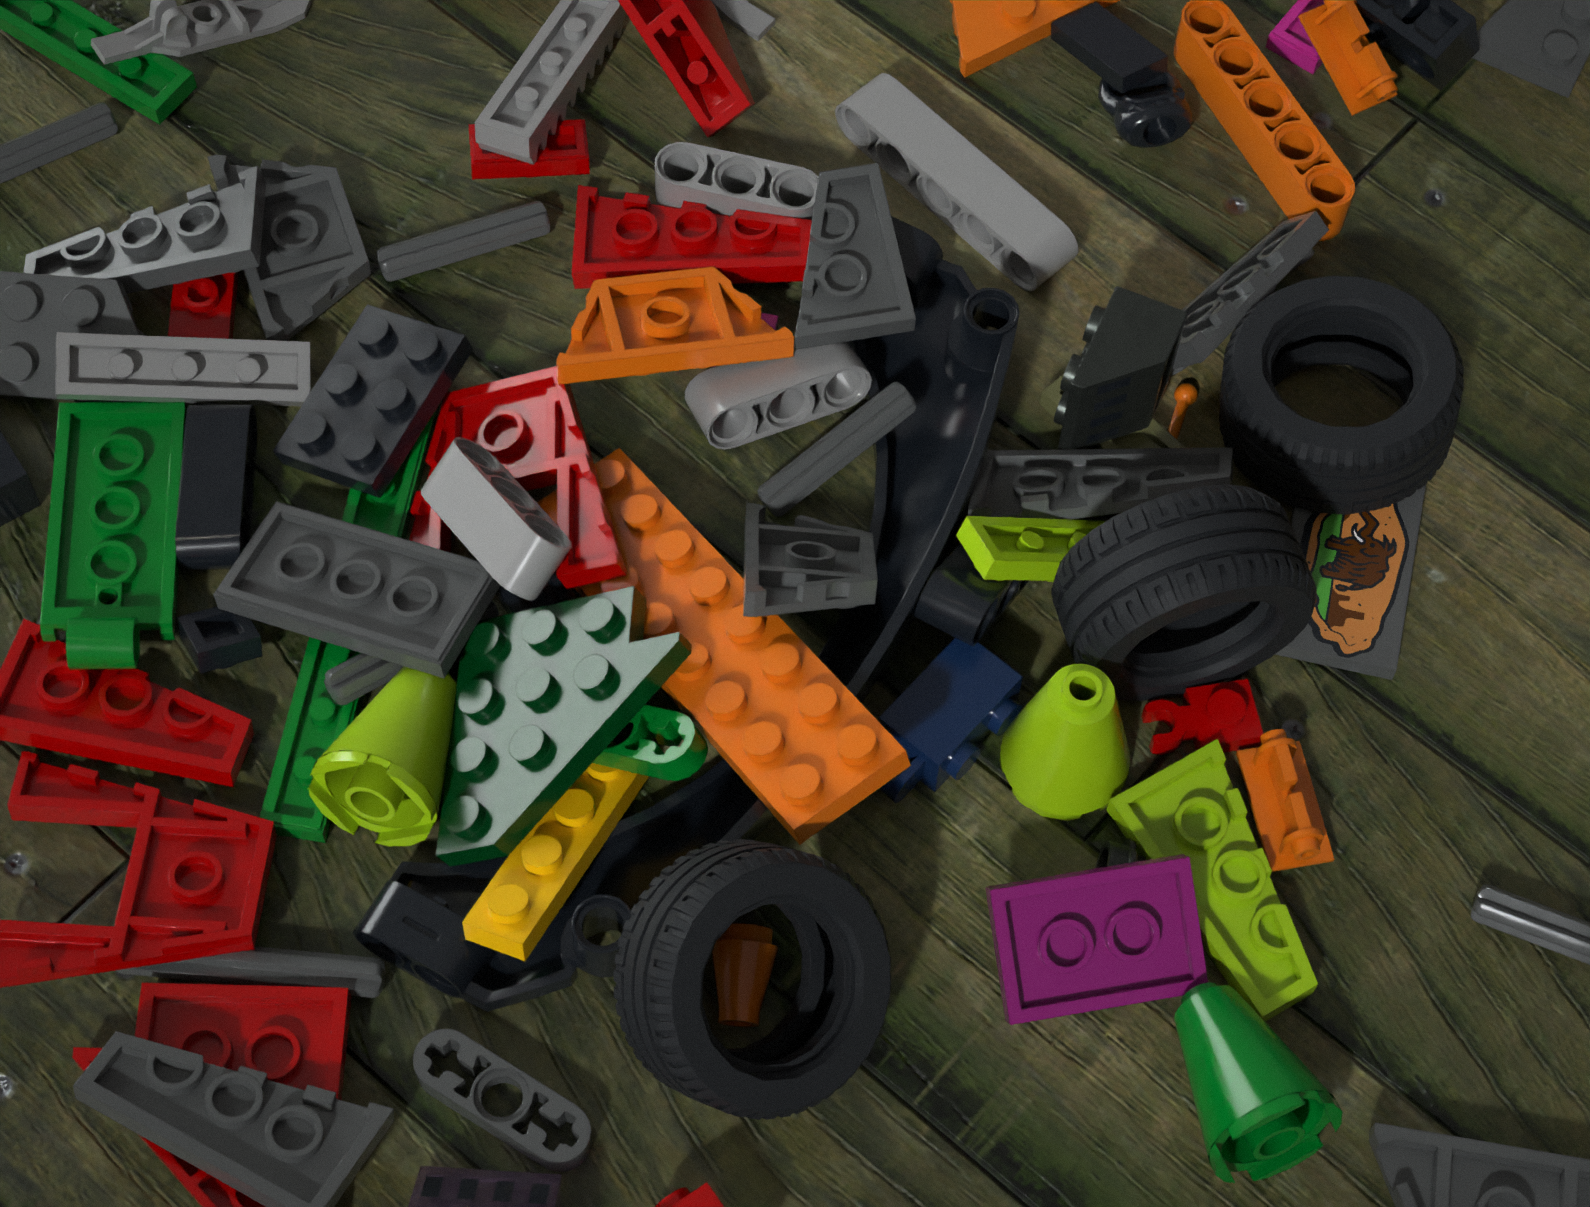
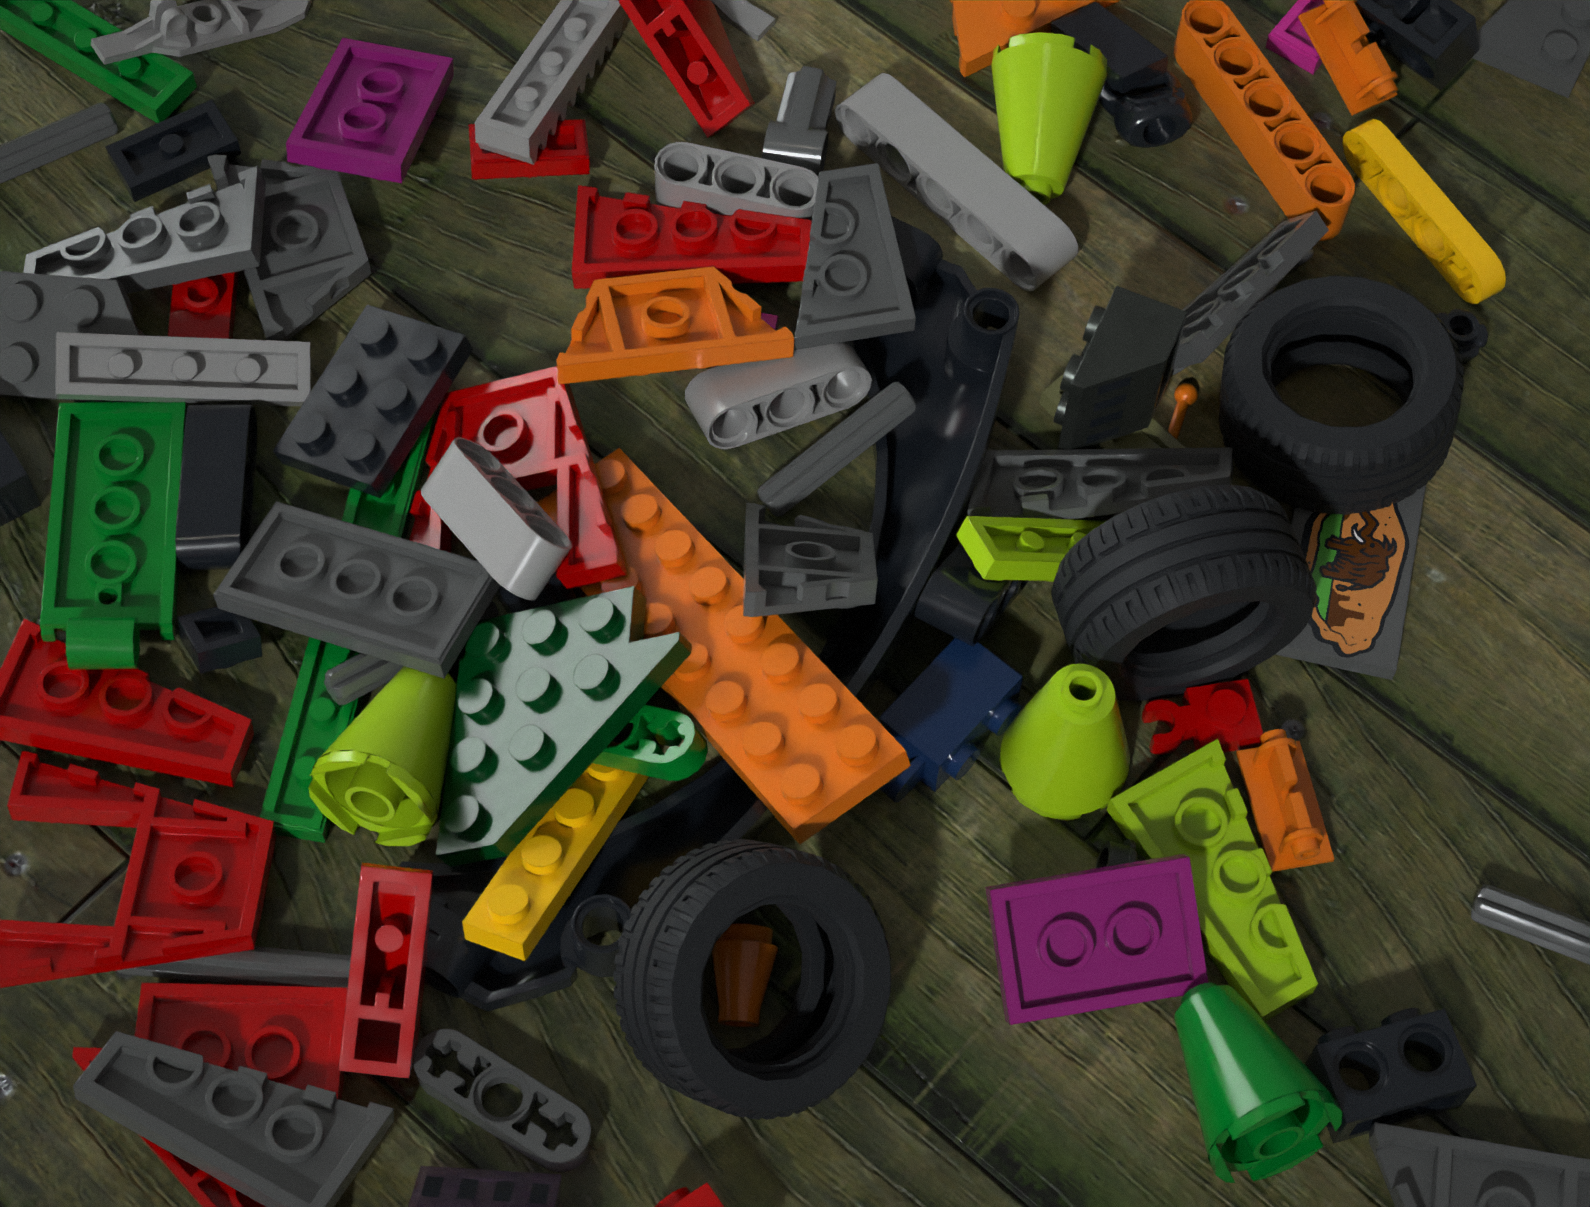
(172, 150): none -> black plate
(370, 110): none -> magenta plate
(386, 971): none -> red slope
(463, 241): dark grey axle -> none
(802, 122): none -> dark grey piece
(1044, 107): none -> lime cone
(1395, 1088): none -> black brick
(1424, 212): none -> yellow beam
(1474, 333): none -> black plate

